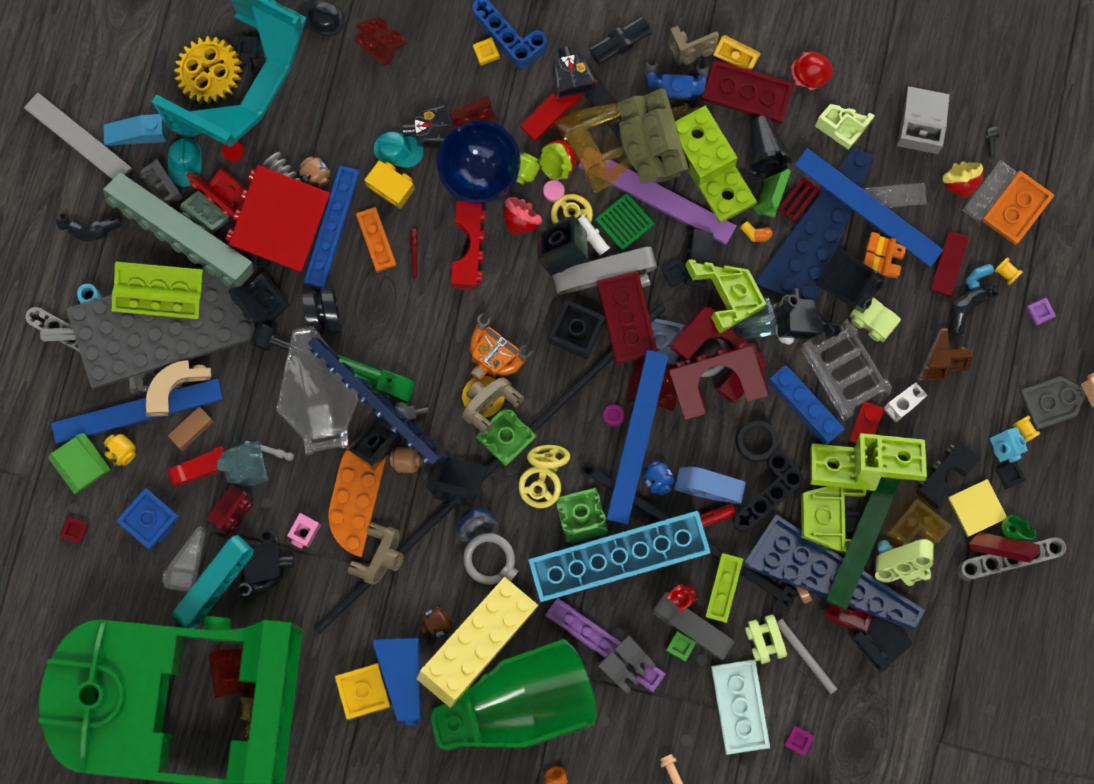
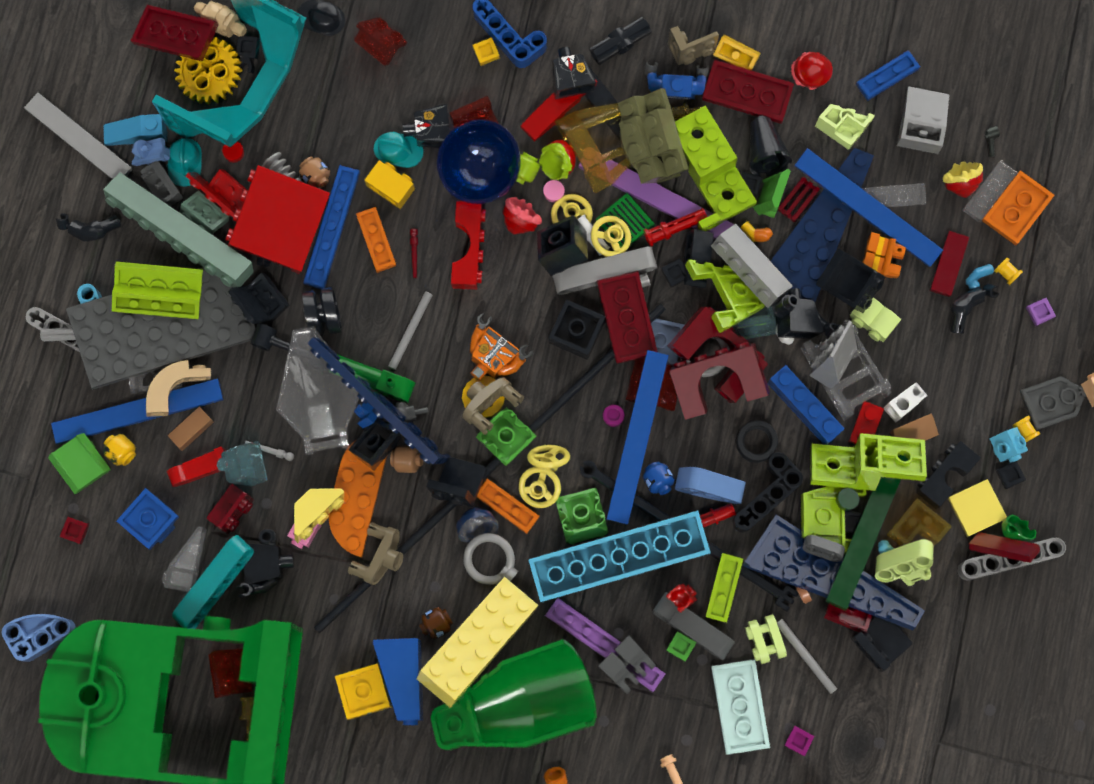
(30, 631): none -> medium blue beam
(150, 151): none -> medium blue hips
(174, 32): none -> dark red plate
(224, 17): none -> tan piece
(314, 510): none -> light yellow slope
(365, 414): none -> blue tile
(410, 330): none -> light grey bar
(507, 506): none -> orange tile
(617, 230): none -> light yellow piece
(665, 229): none -> red pin
(709, 222): none -> lime tile
(751, 265): none -> light grey brick
(823, 548): none -> dark grey beam
(835, 356): none -> light grey slope
(847, 499): none -> dark green tile
(888, 75): none -> blue tile
(922, 428): none -> medium nougat slope
(943, 360): reddish brown piece -> none

